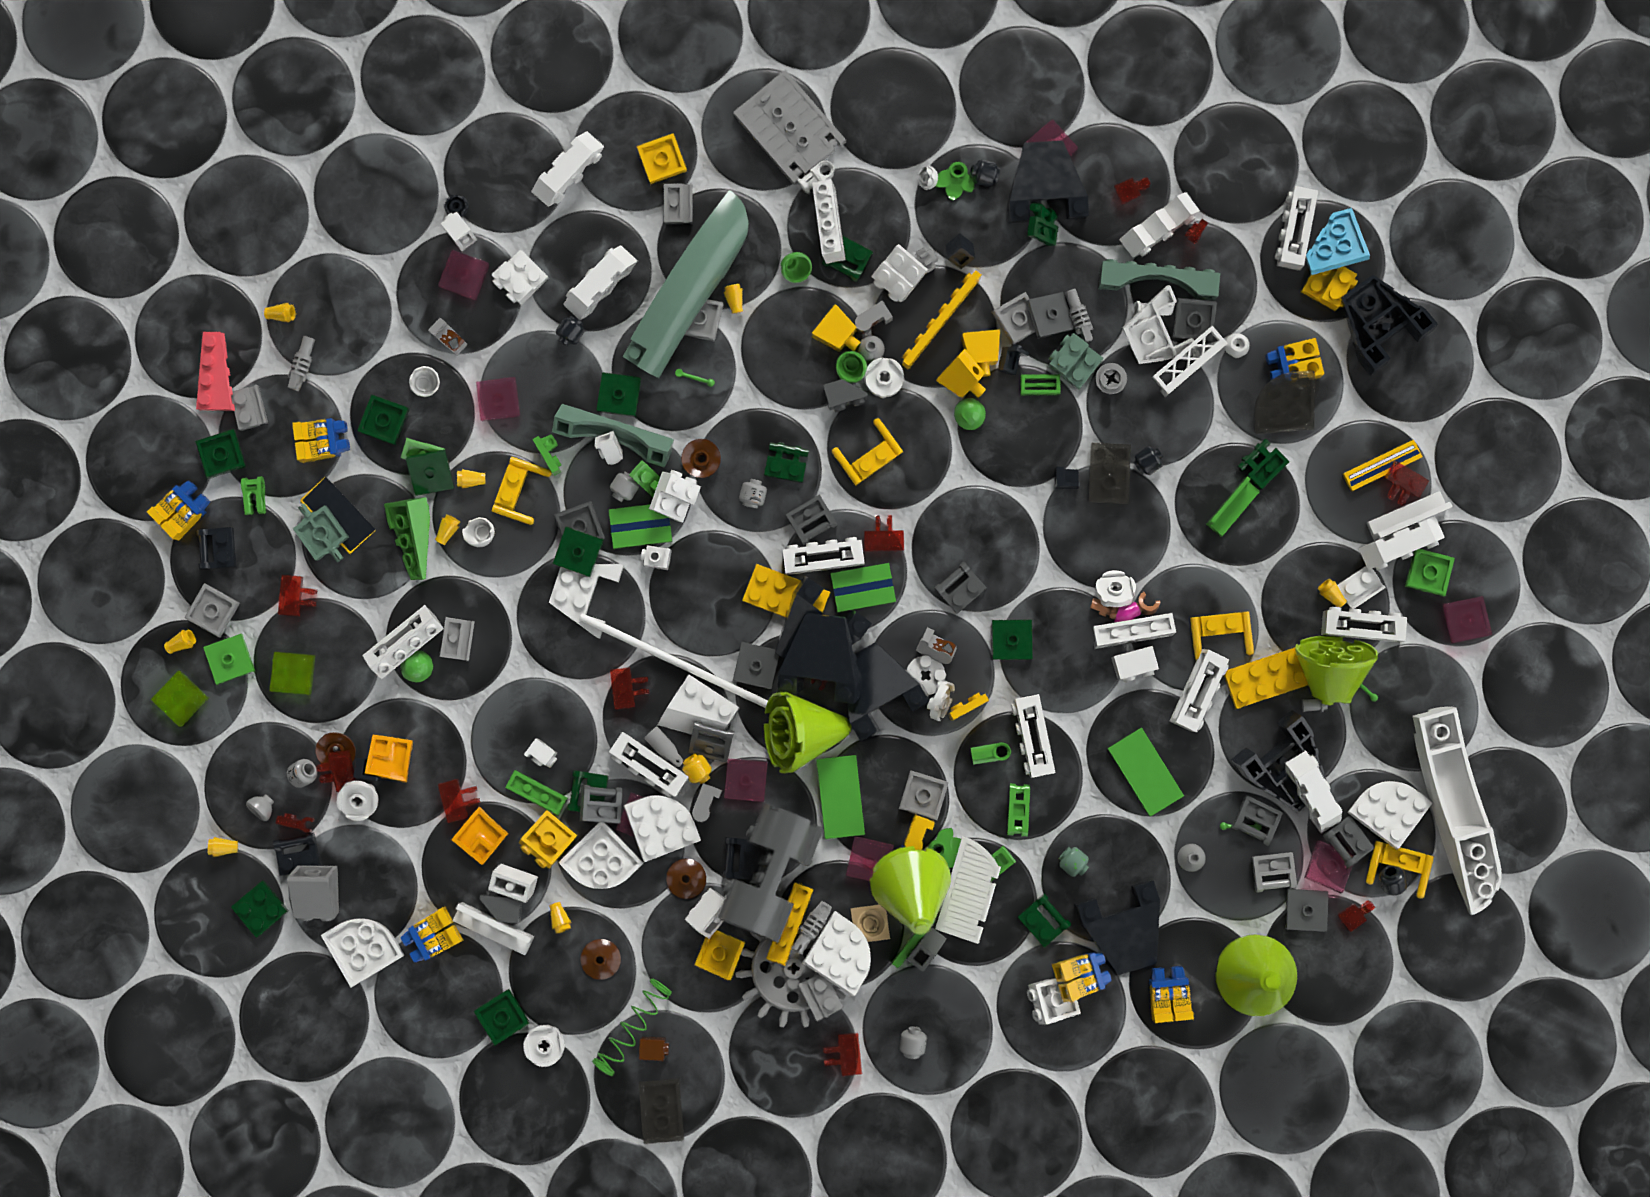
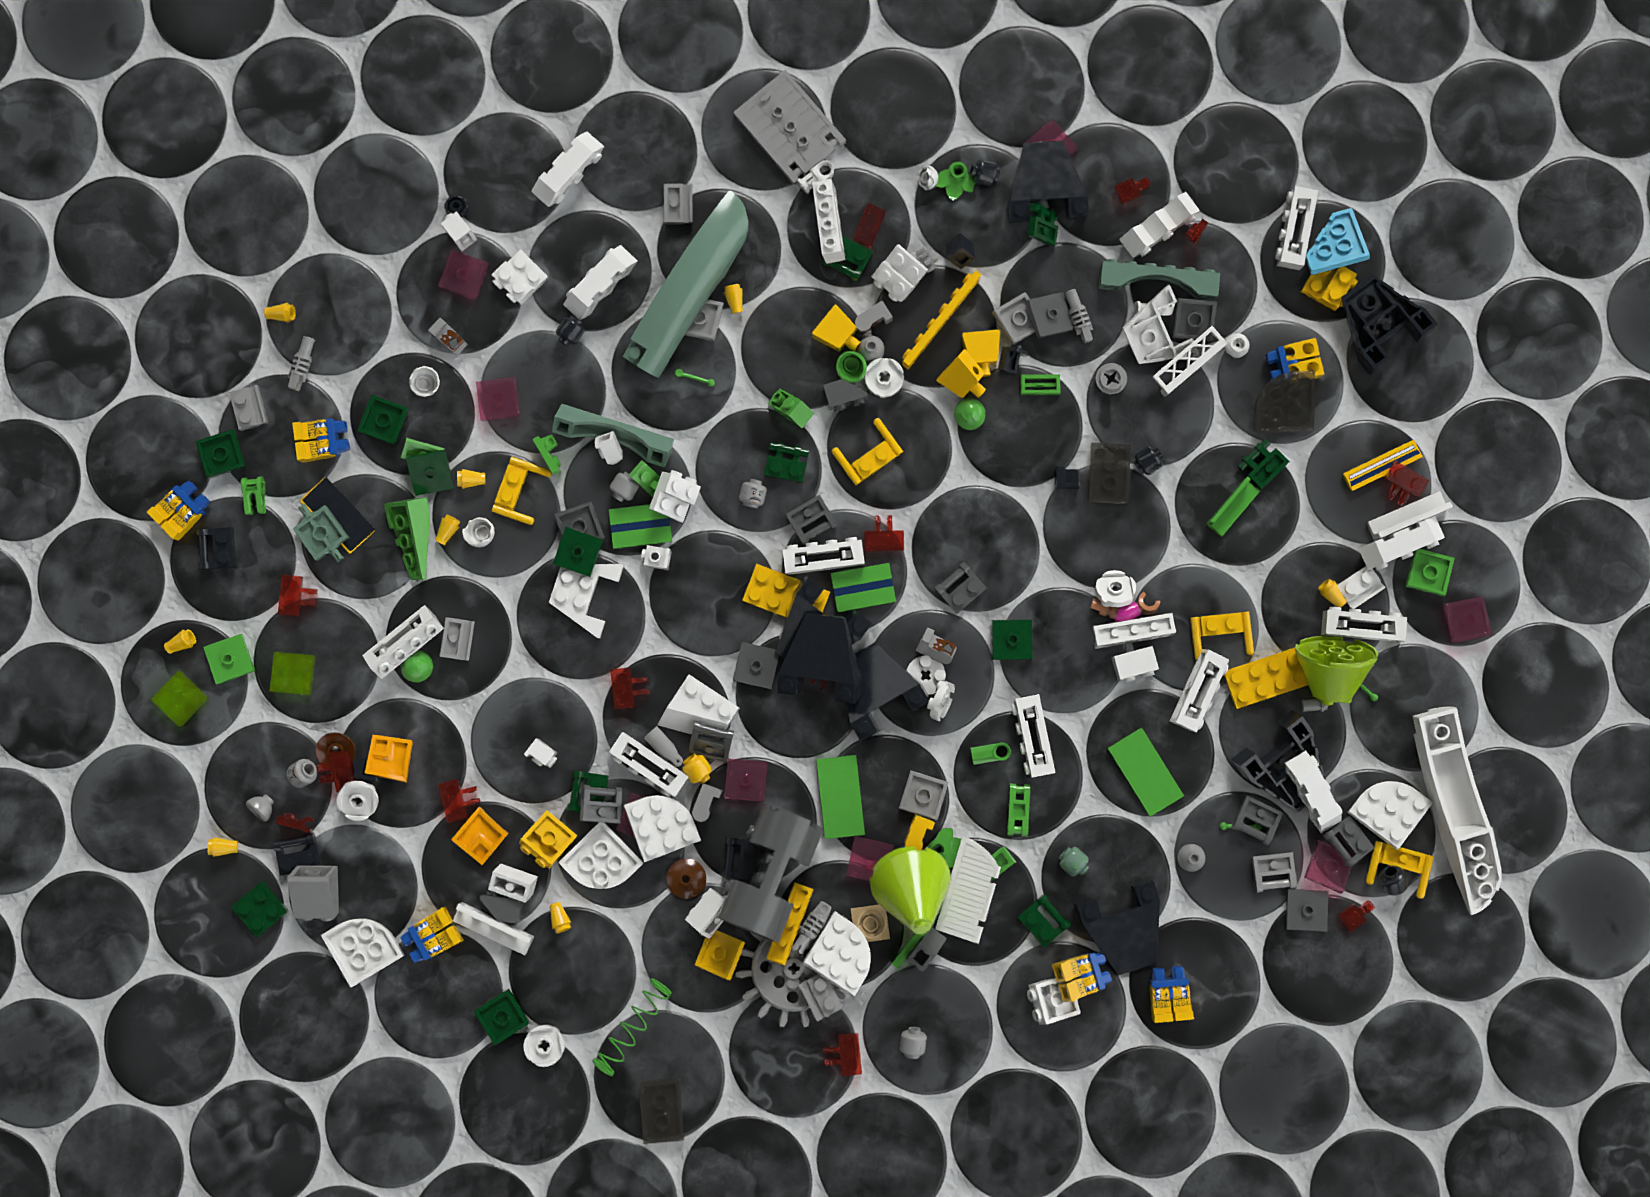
(212, 610): light grey plate -> none
(213, 383): coral wing -> none
(536, 792): bright green tile -> none
(610, 954): reddish brown dish -> none
(618, 394): dark green plate -> none
(653, 1048): reddish brown brick -> none
(662, 158): yellow plate -> none
(673, 660): white piece -> none
(698, 448): reddish brown dish -> none
(791, 408): none -> bright green slope
(796, 267): bright green piece -> none
(800, 731): lime cone -> none
(869, 225): none -> clear red tile
(960, 709): yellow plate -> none
(1074, 360): sand green plate -> none
(1256, 975): lime cone -> none

